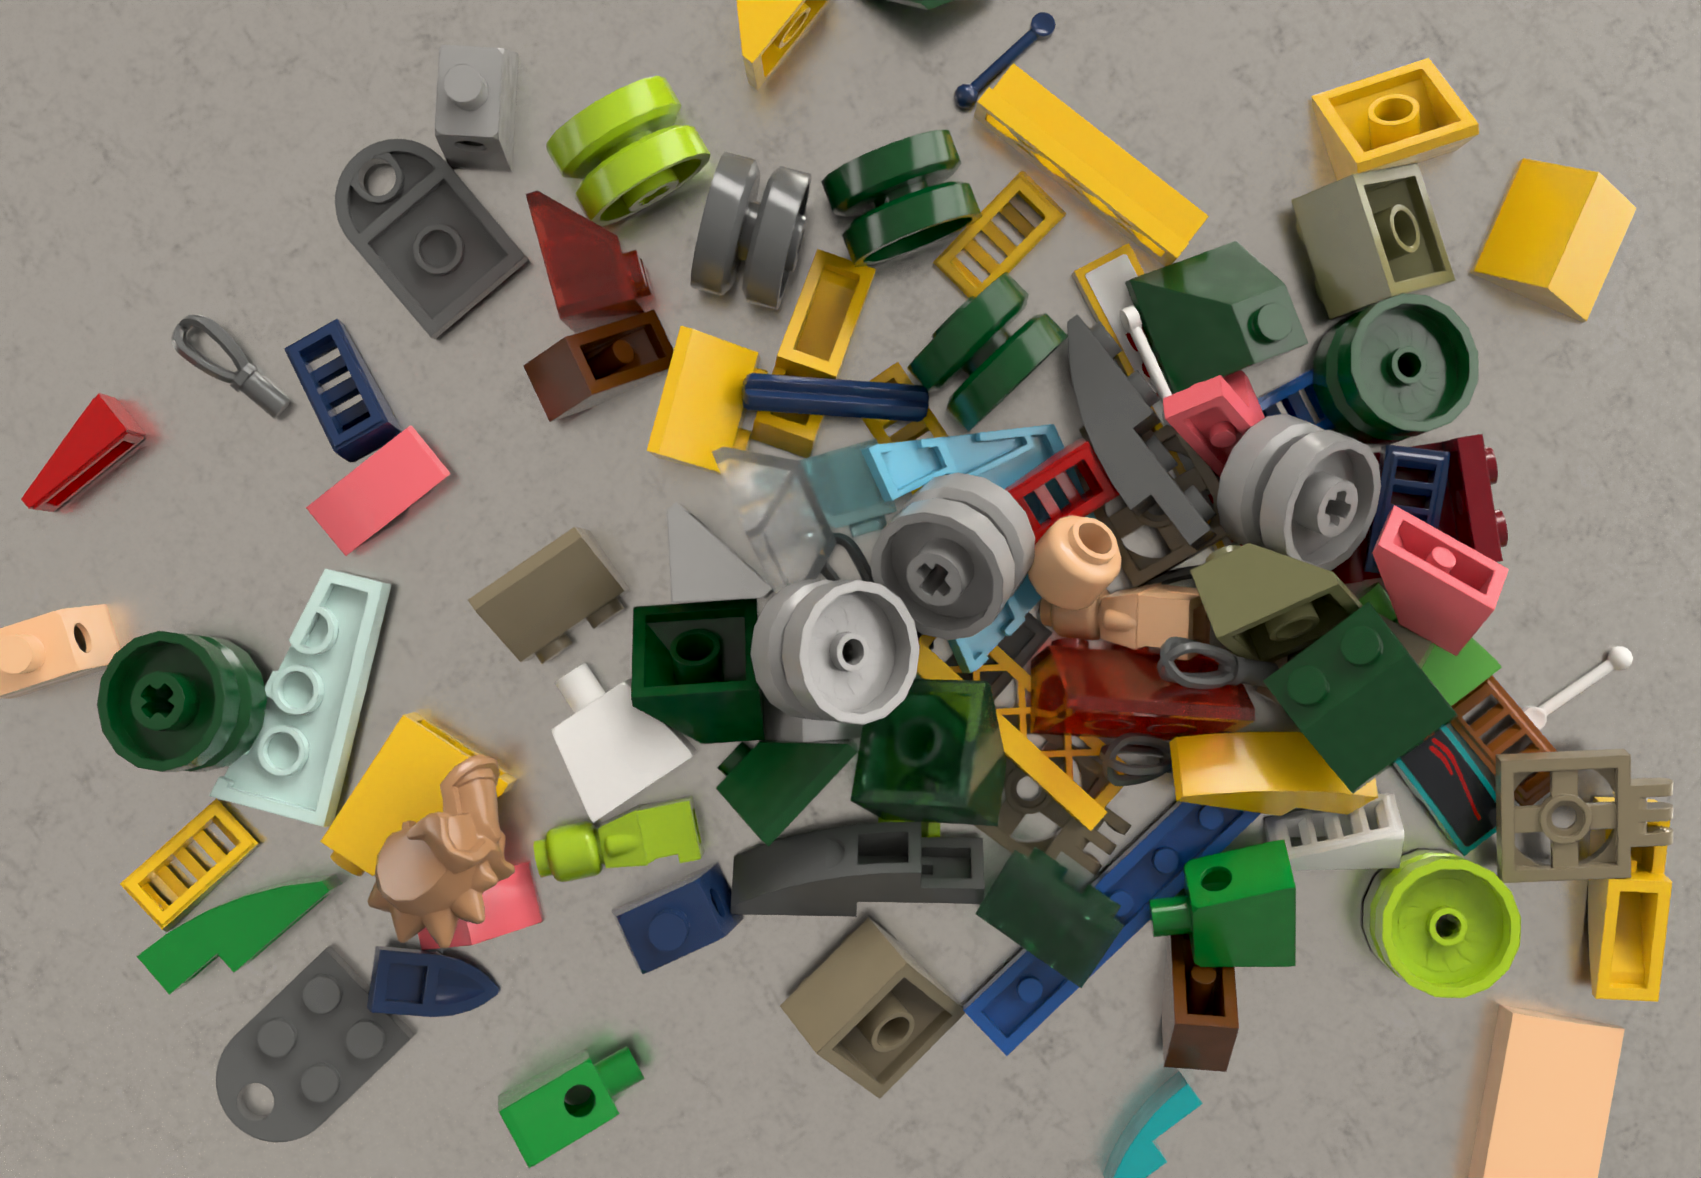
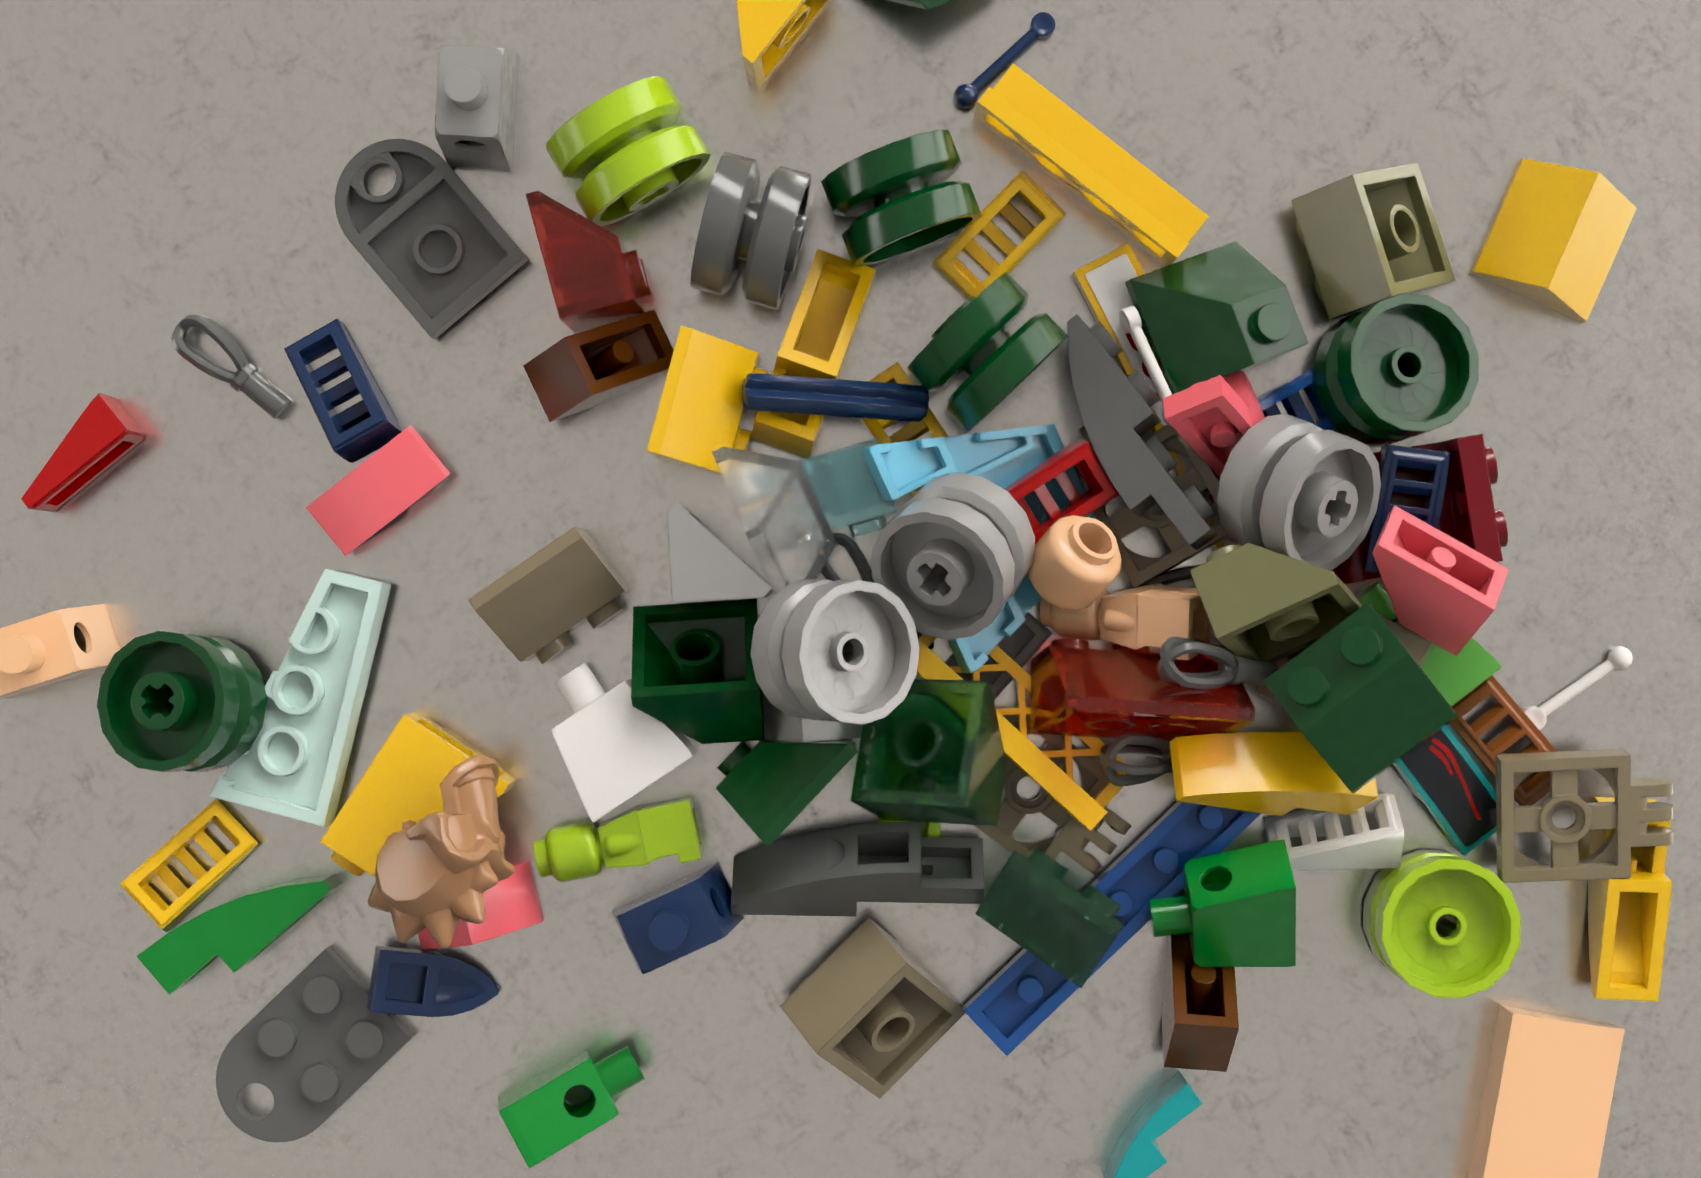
(1392, 120): yellow slope -> none

